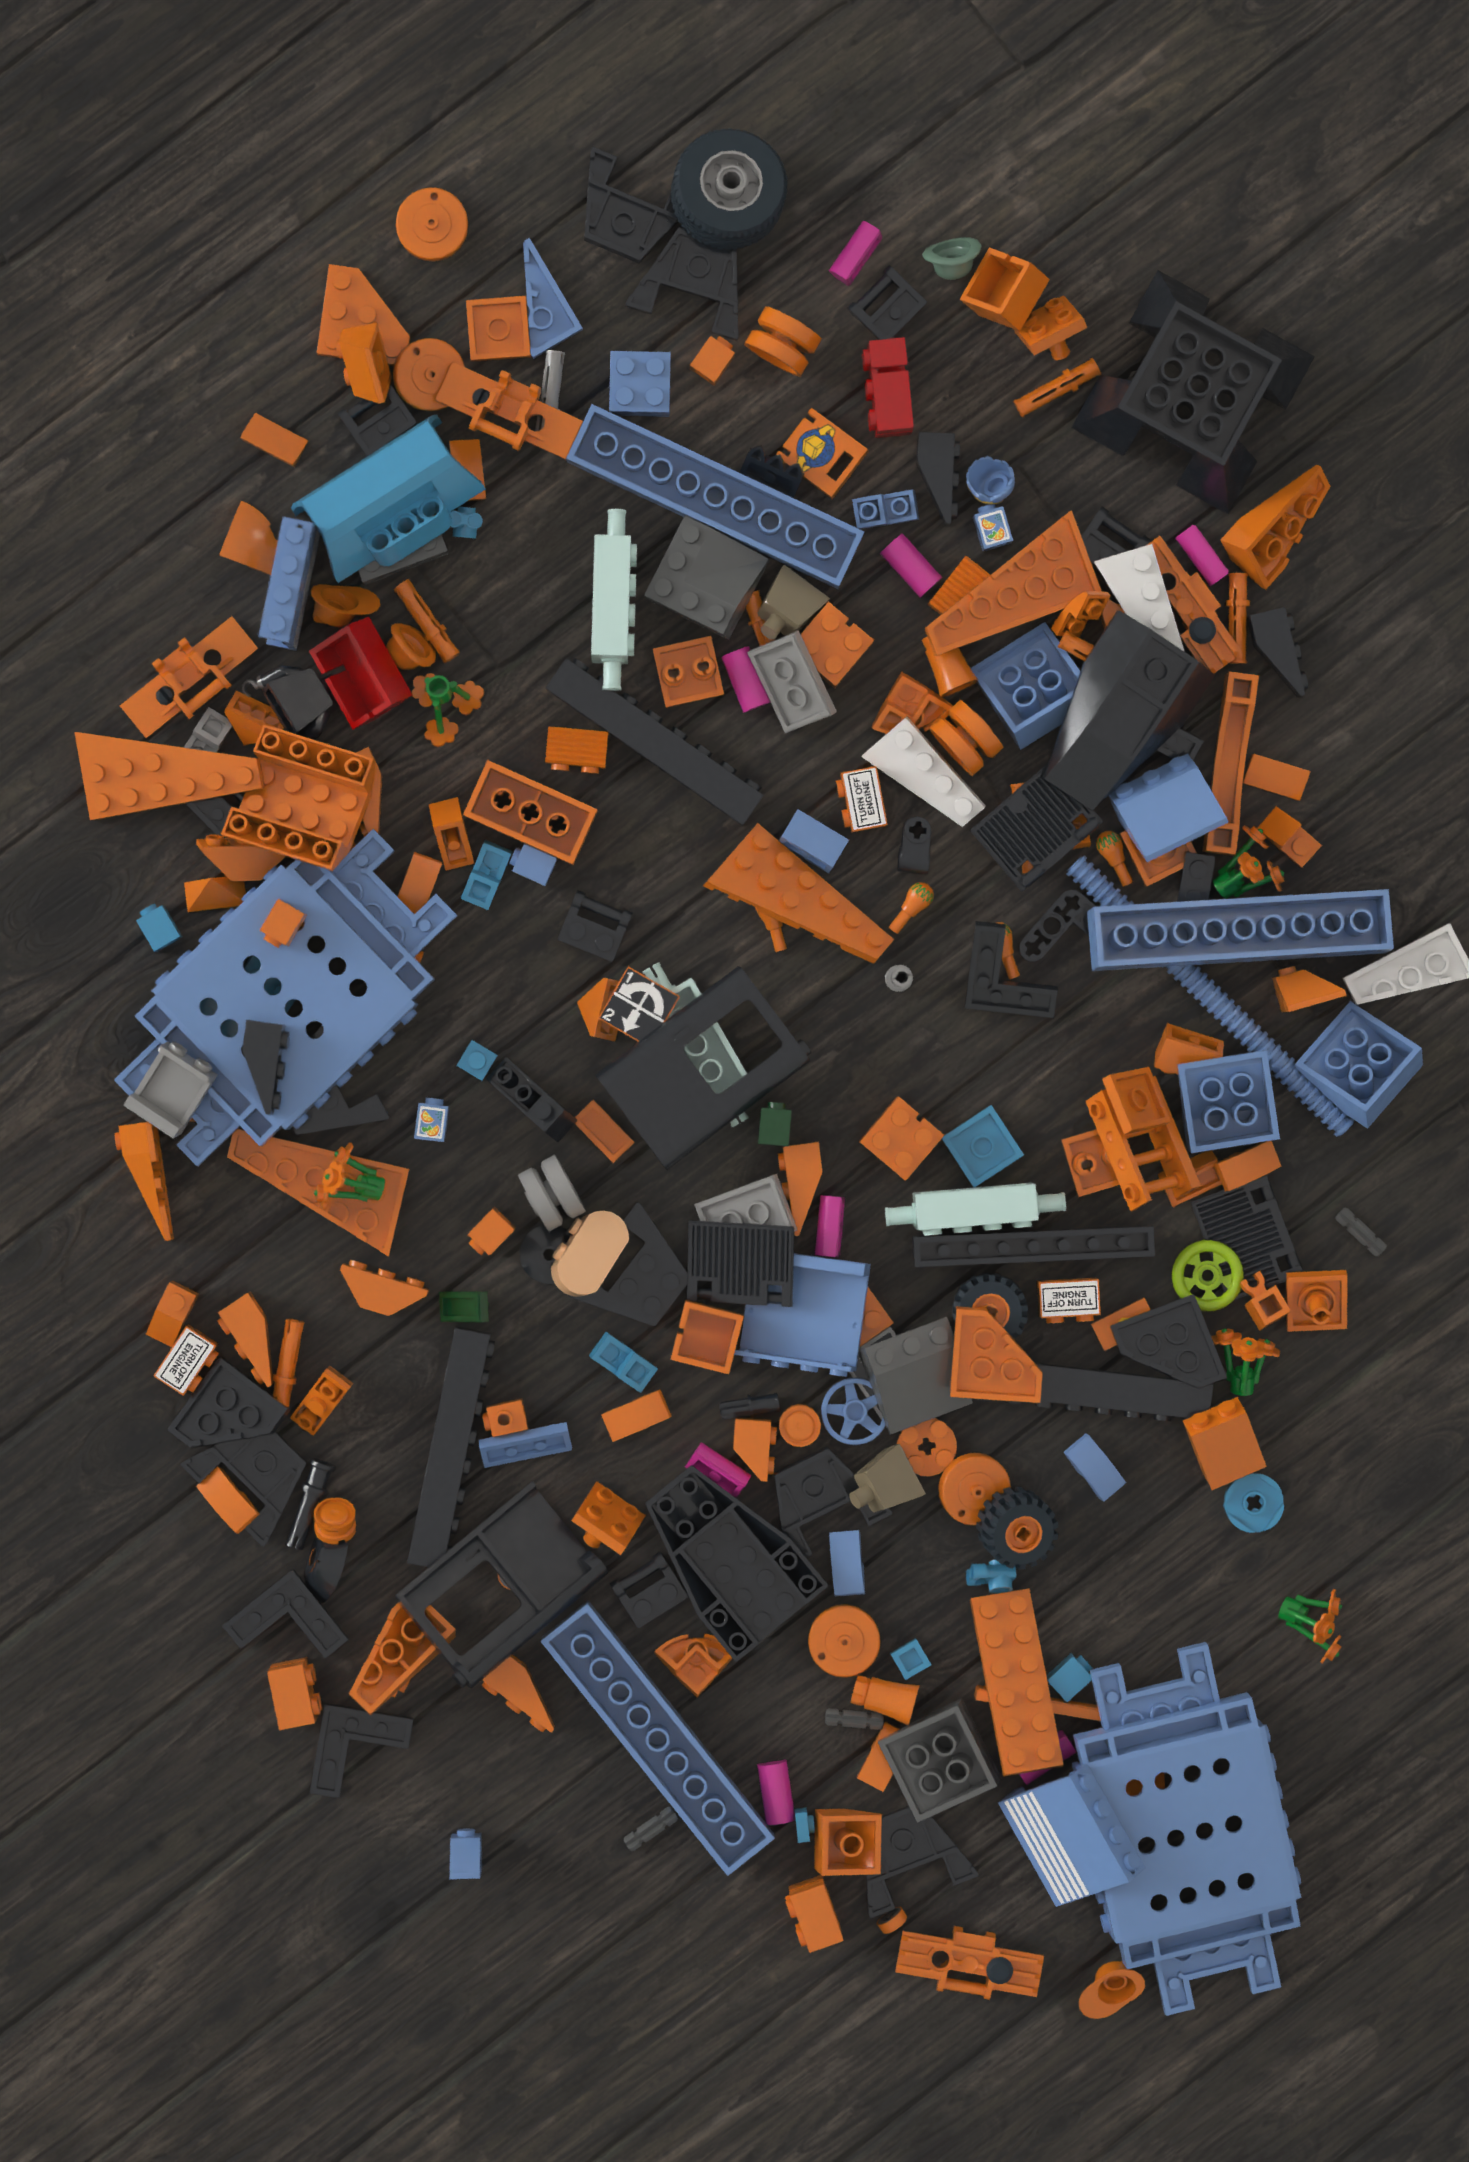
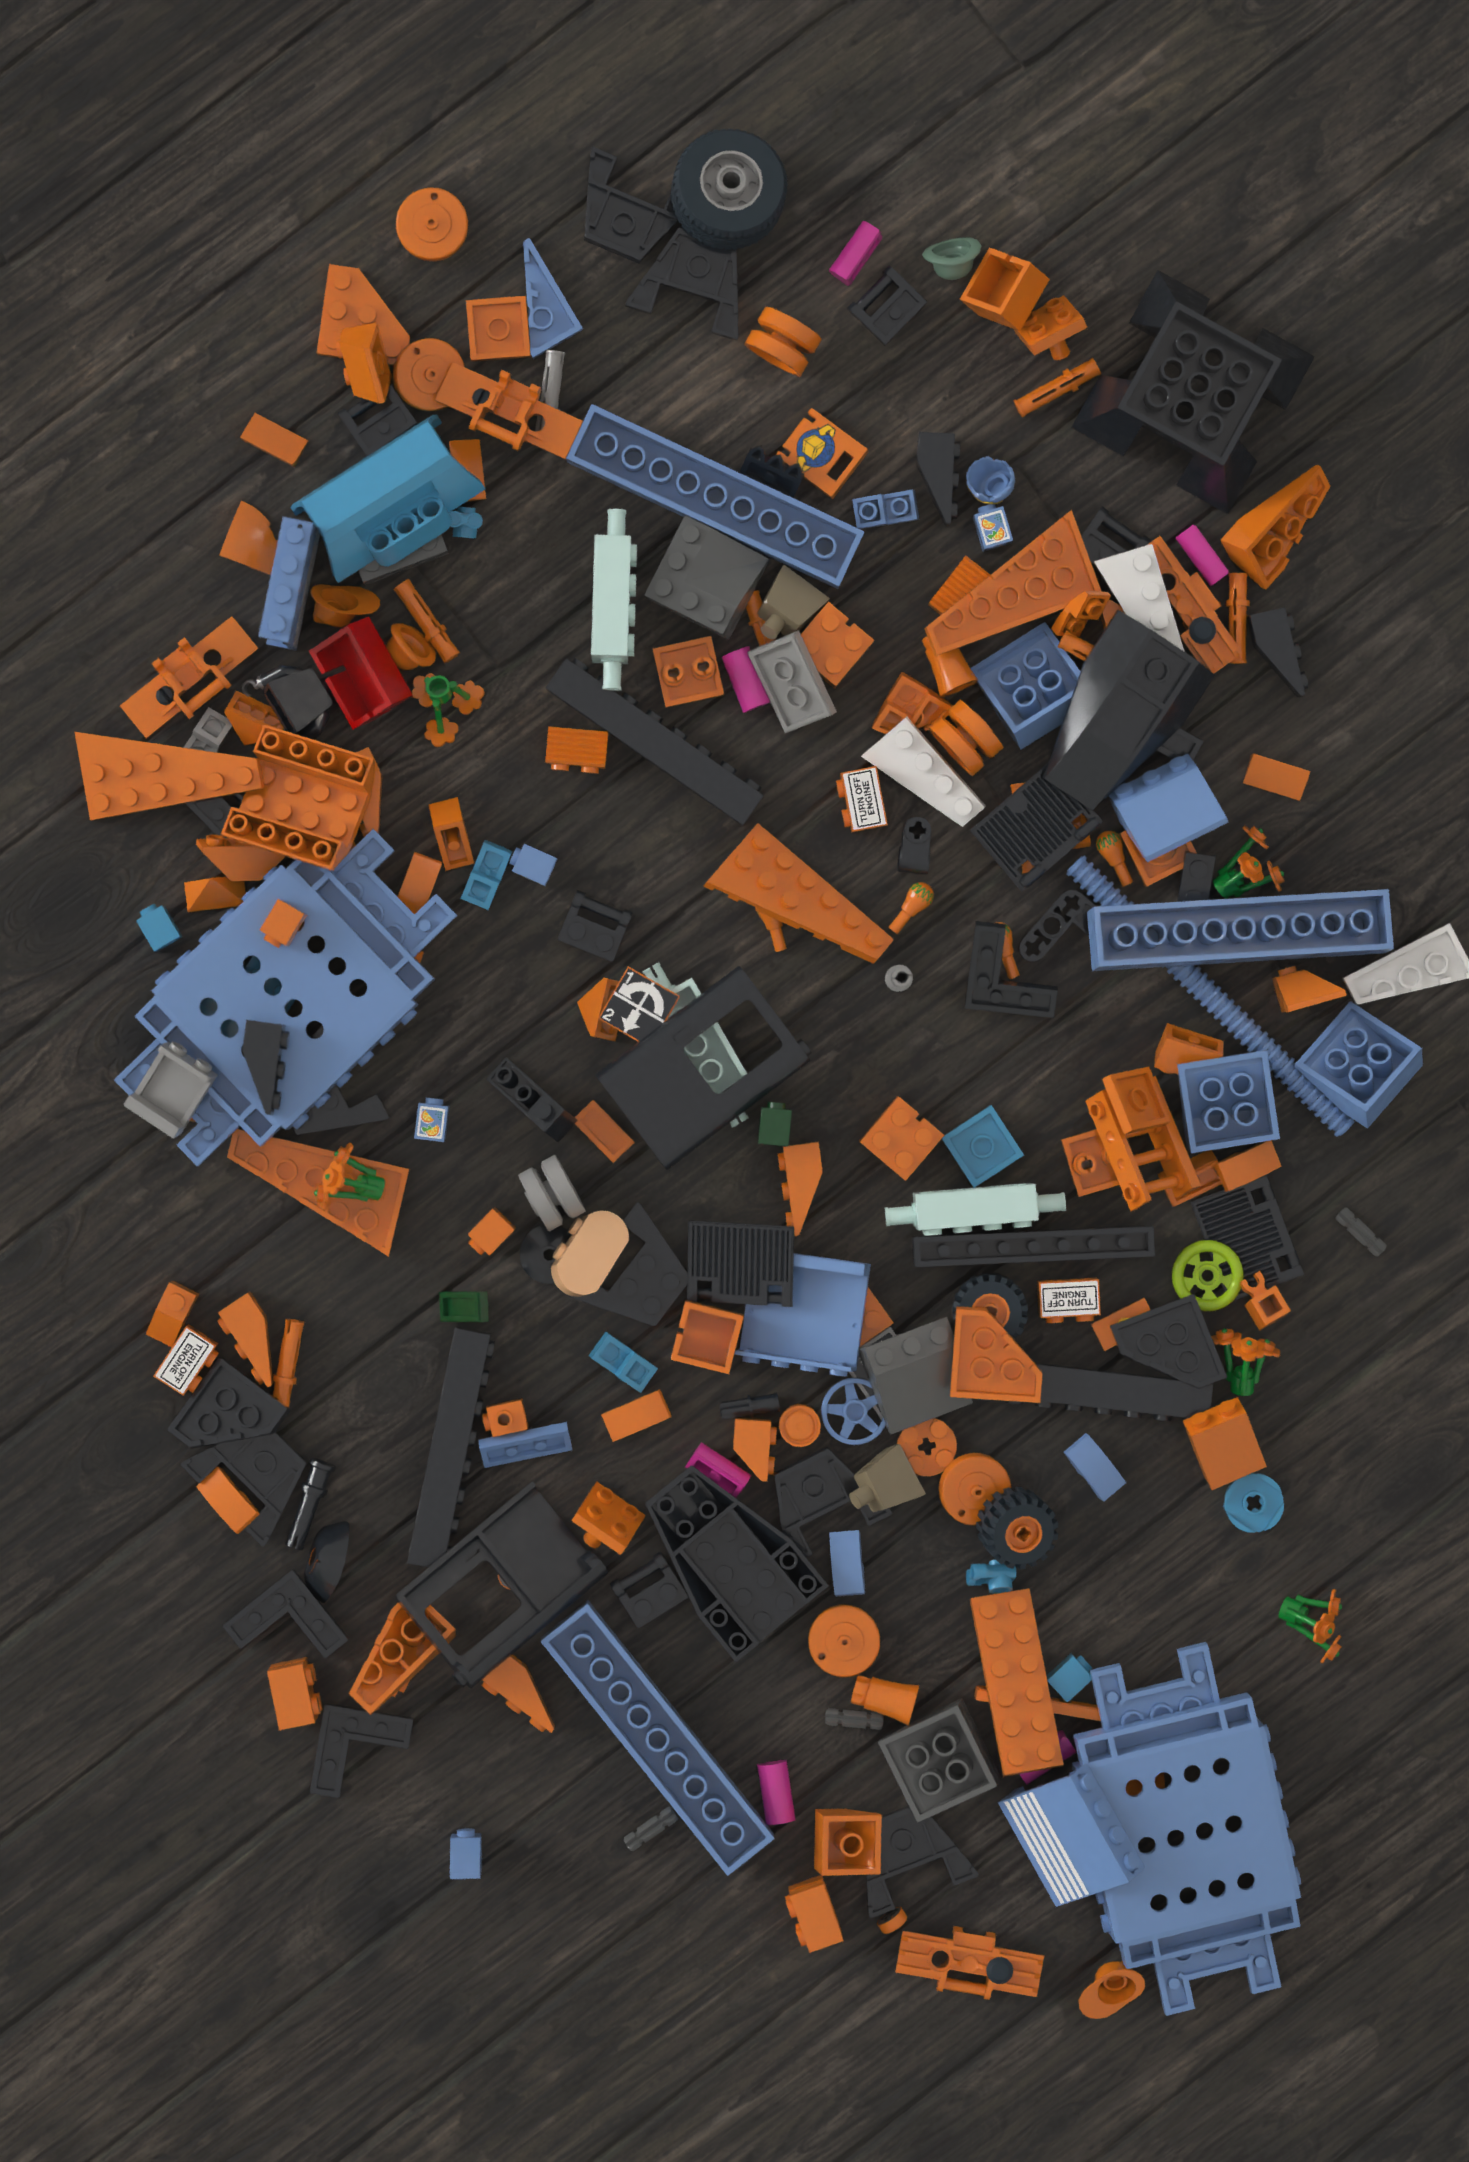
(144, 1159): orange wedge -> none
(321, 1400): orange slope -> none
(334, 1520): orange wheel -> none
(381, 1290): orange slope -> none
(477, 1060): dark azure plate -> none
(524, 793): orange brick -> none
(640, 383): medium blue brick -> none
(694, 1660): orange brick -> none
(713, 359): orange brick -> none
(751, 1204): light grey tile -> none
(804, 1825): dark azure plate -> none
(813, 841): medium blue hinge -> none
(830, 1226): dark pink brick -> none
(876, 1768): orange slope -> none
(888, 388): red piece -> none
(910, 1659): dark azure plate -> none
(911, 565): dark pink brick -> none
(1230, 758): orange arch -> none
(1289, 836): orange slope -> none
(1316, 1300): orange plate -> none

